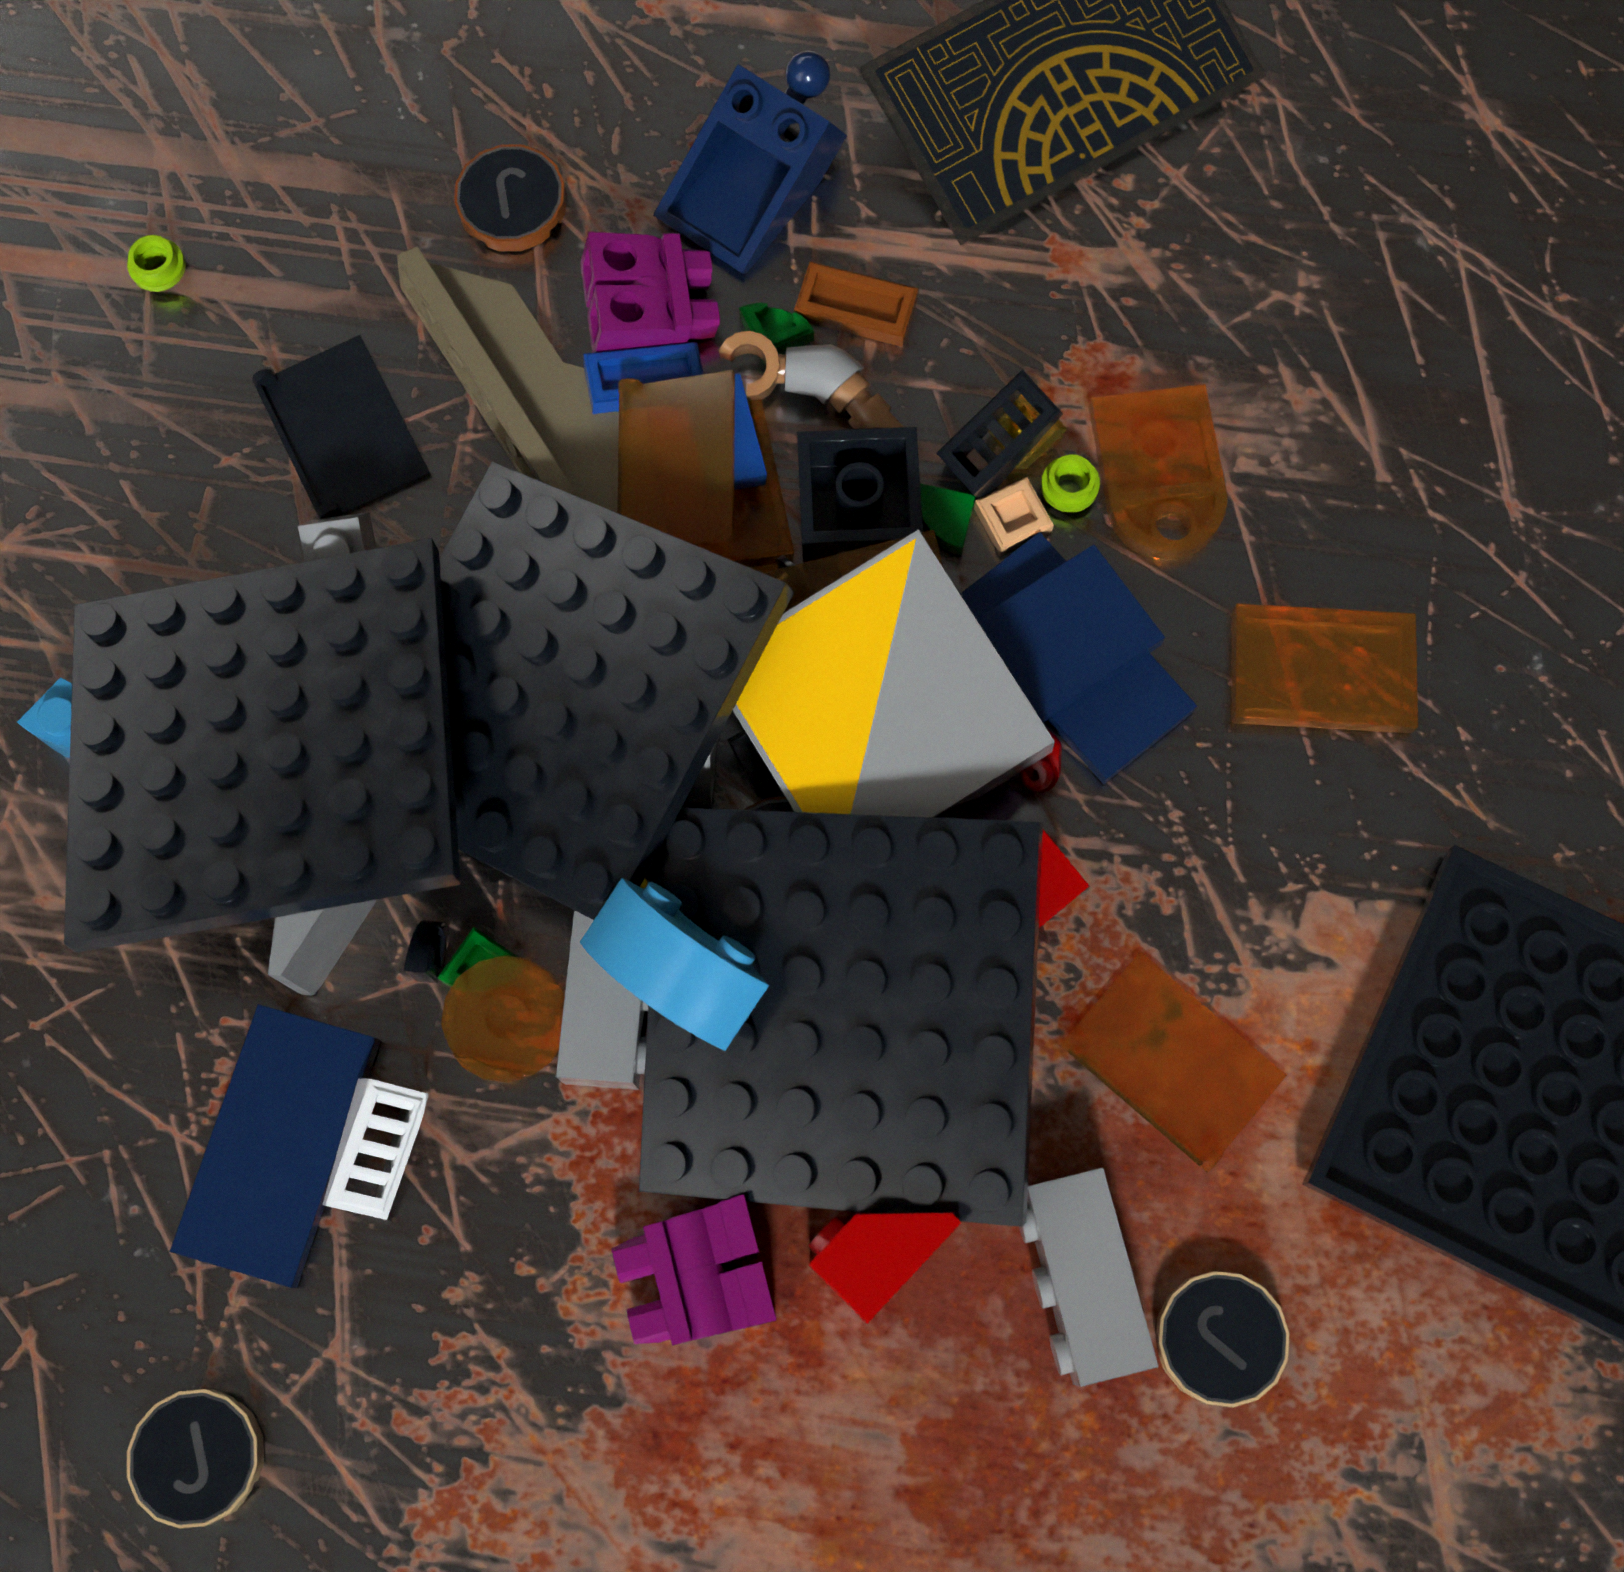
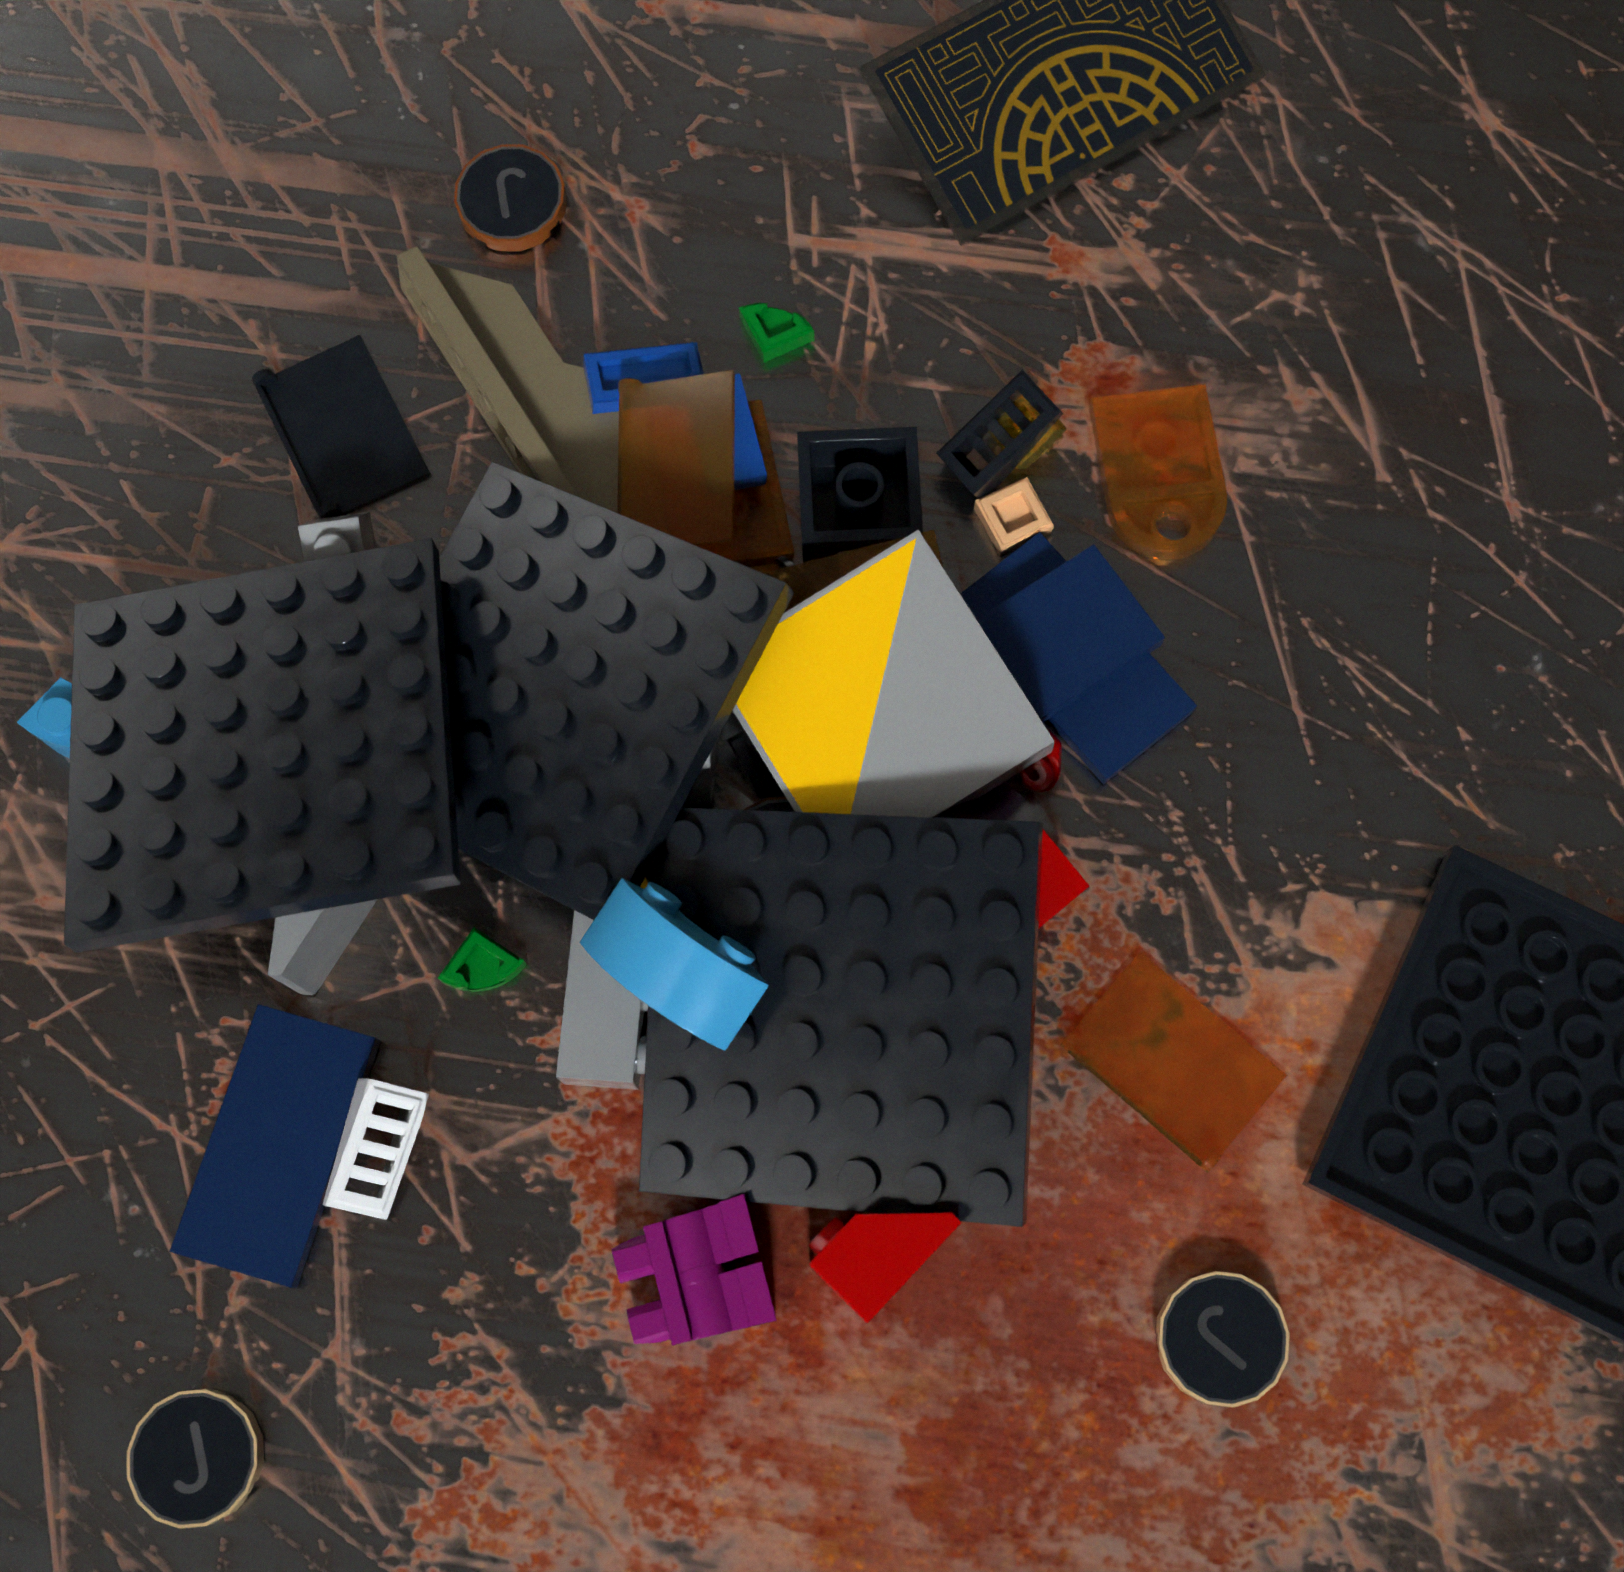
(147, 253): lime plate -> none
(427, 951): black tile -> none
(504, 1018): clear orange tile -> none
(641, 291): magenta hips -> none
(742, 174): dark blue slope -> none
(816, 372): piece -> none
(856, 303): dark orange tile -> none
(948, 515): green tile -> none
(1070, 468): lime plate -> none
(1086, 1280): light grey brick -> none
(1324, 668): clear orange tile -> none

